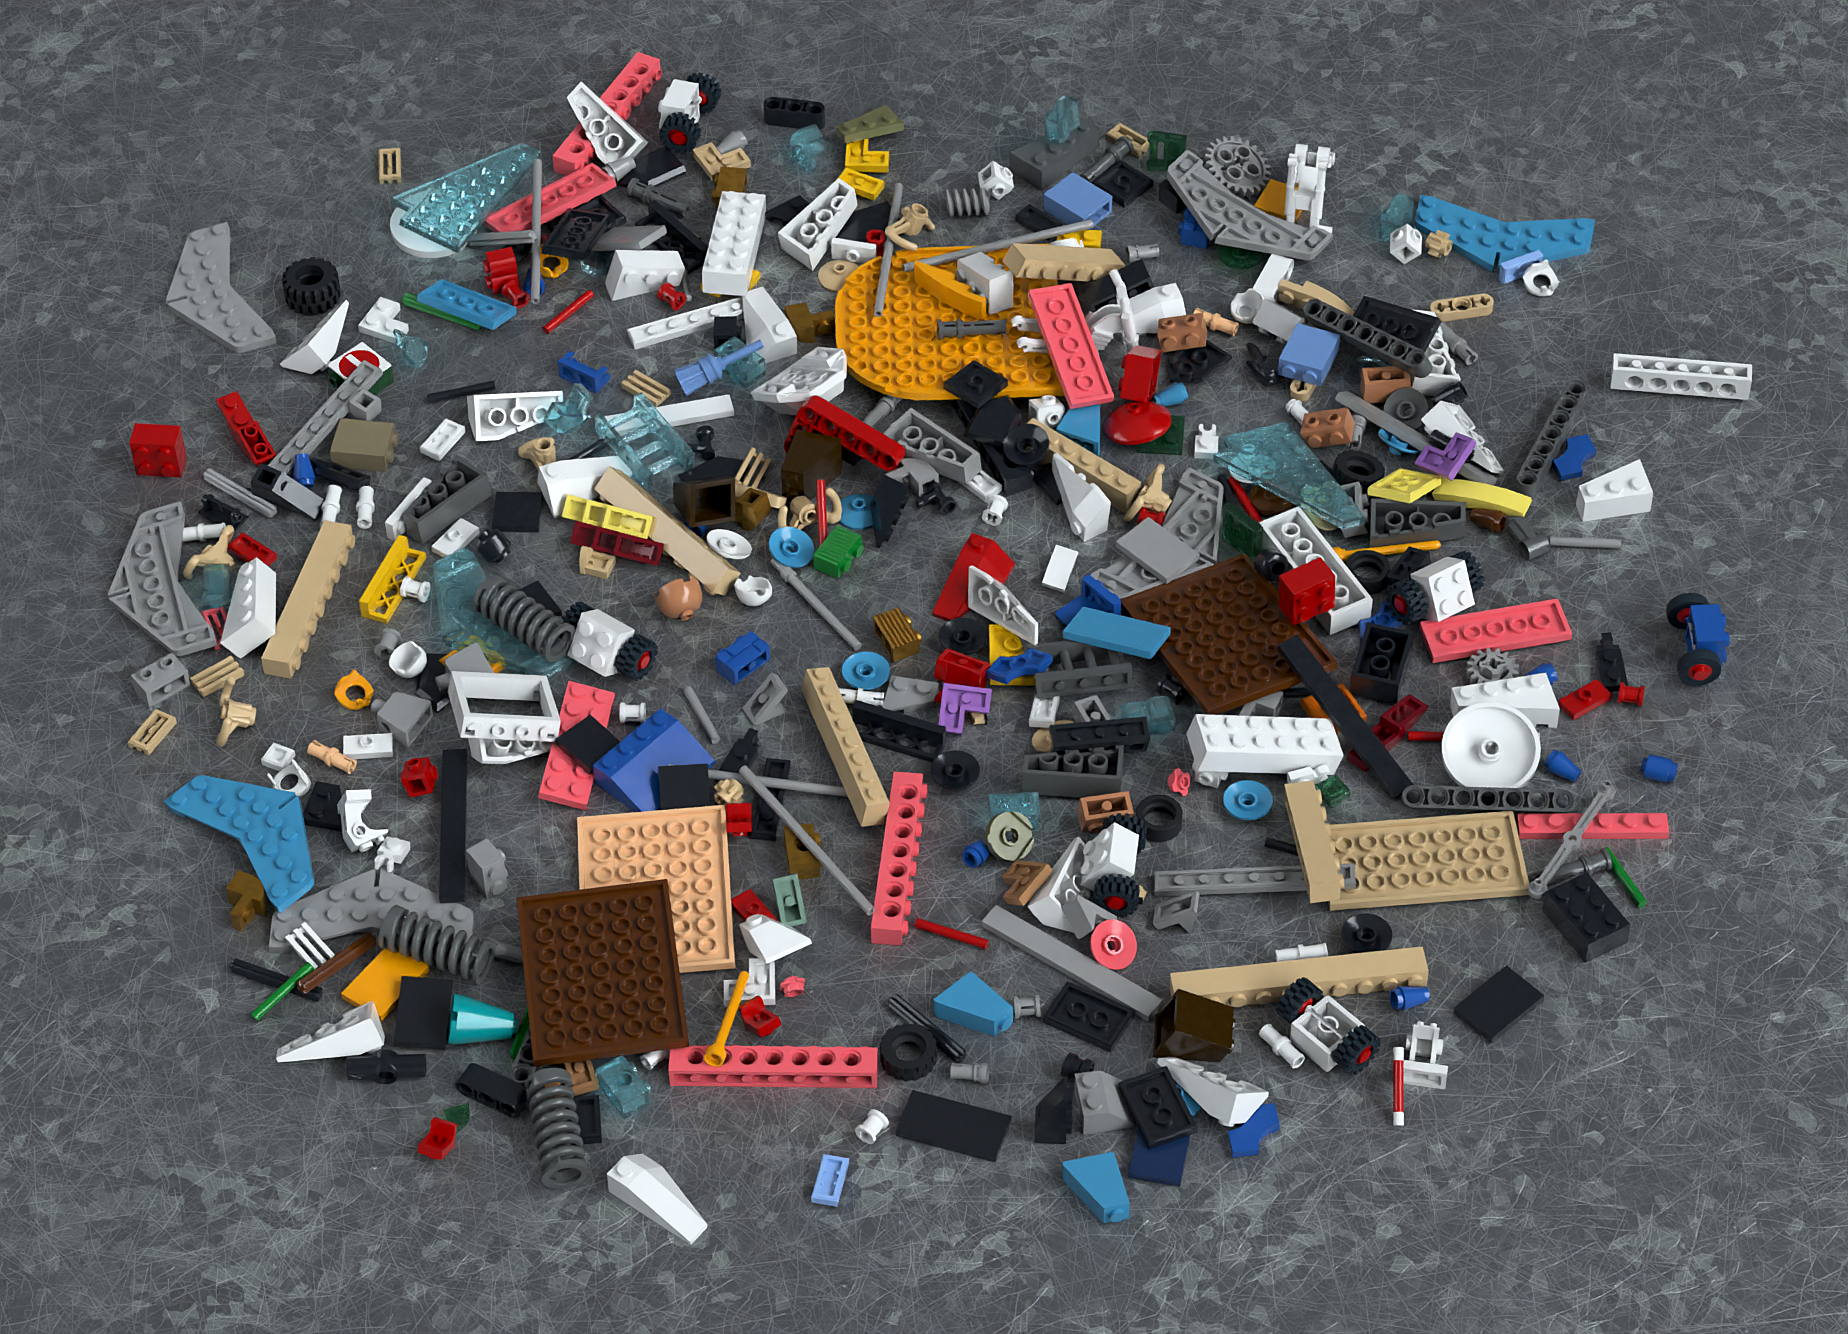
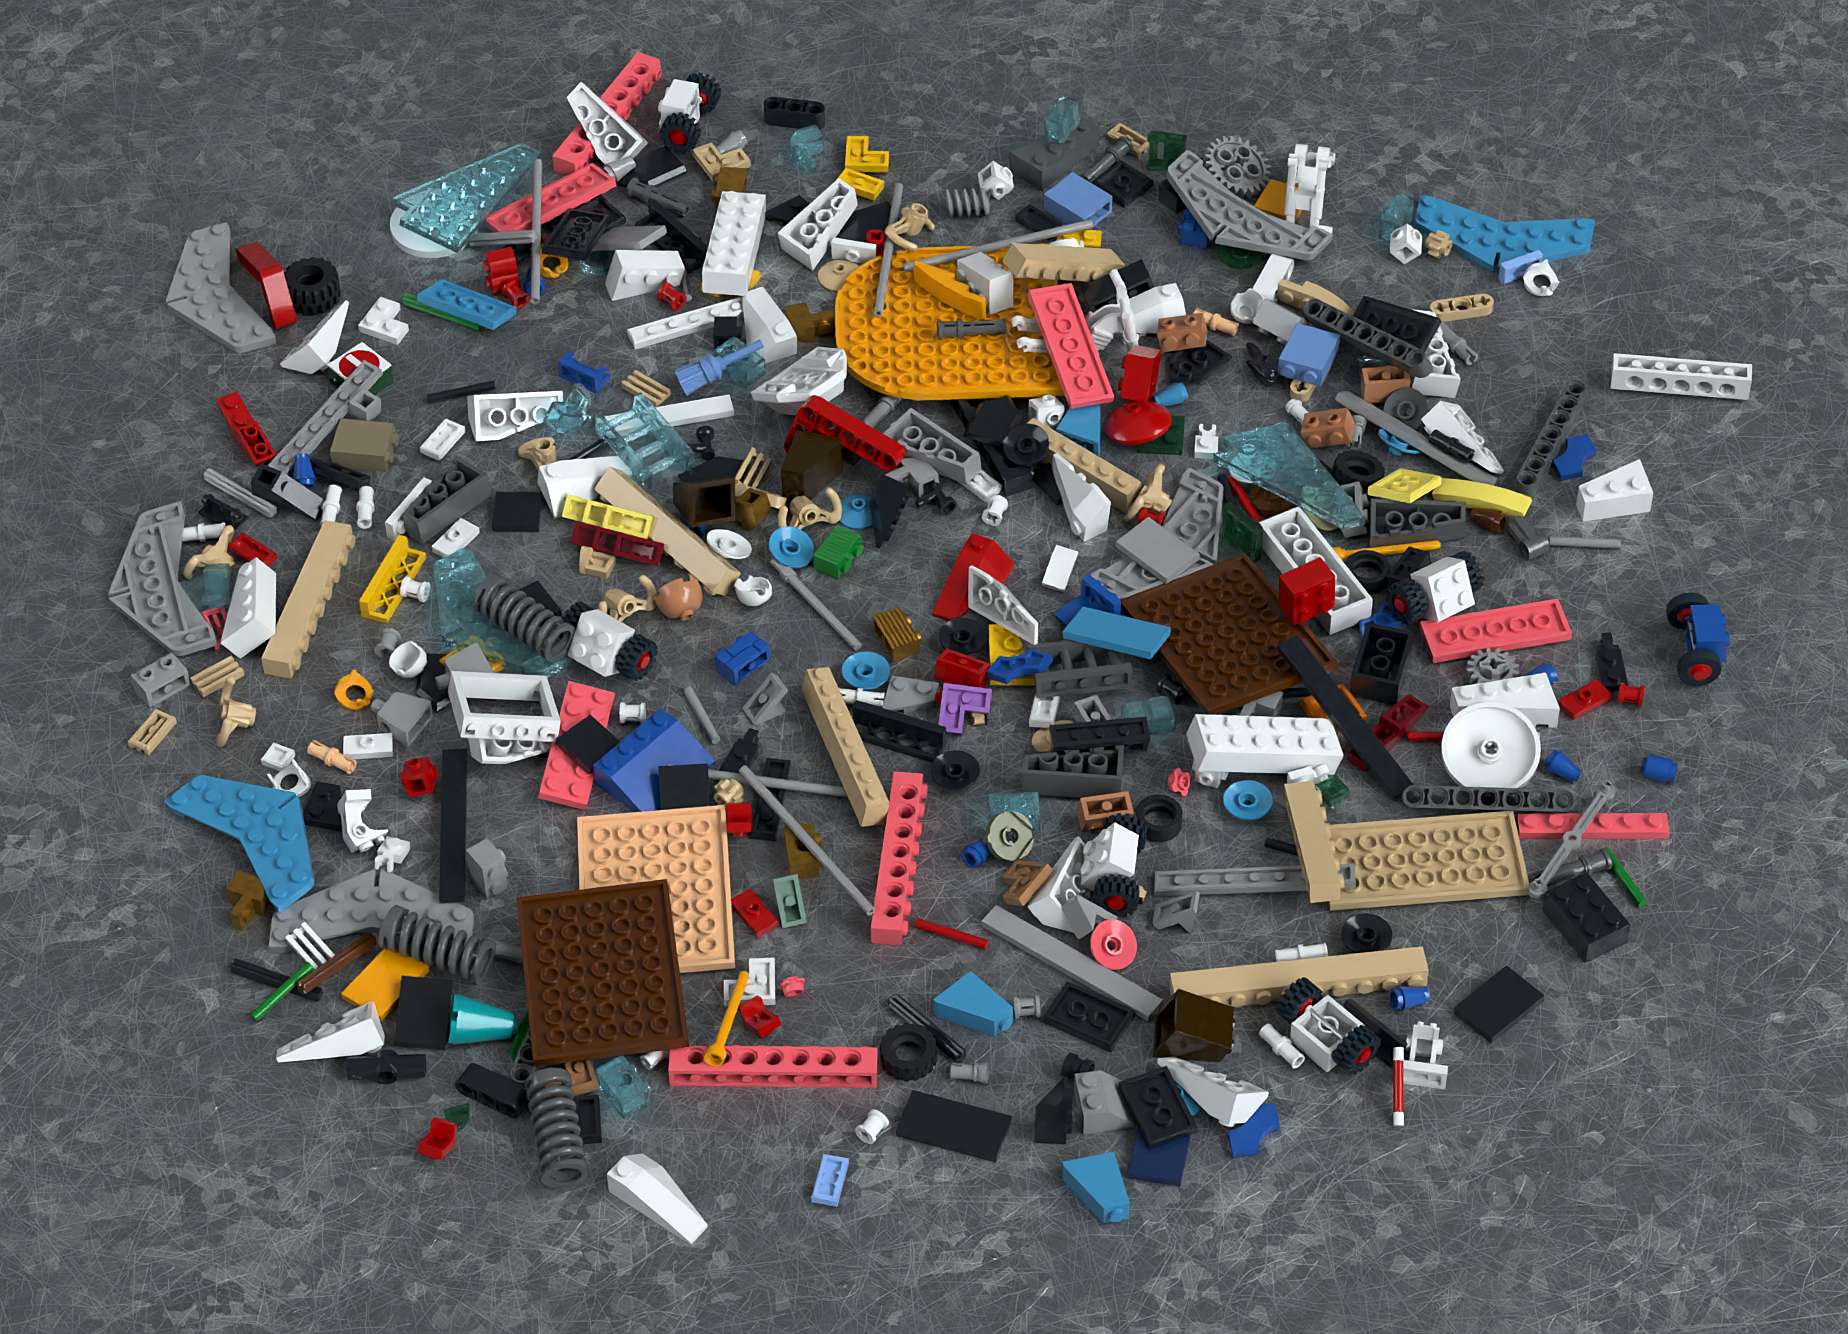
(158, 450): red brick -> none
(271, 278): none -> red beam
(390, 176): tan tile -> none
(413, 349): clear light blue piece -> none
(493, 545): black head -> none
(567, 312): red bar -> none
(624, 604): none -> tan piece
(770, 938): white slope -> none
(821, 511): red bar -> none
(869, 125): olive wing -> none
(975, 384): black tile -> none
(1135, 252): light grey pin -> none
(1271, 564): black head -> none
(1388, 1038): none -> black tile
(1446, 462): medium lavender plate -> none
(1451, 393): black brick -> none

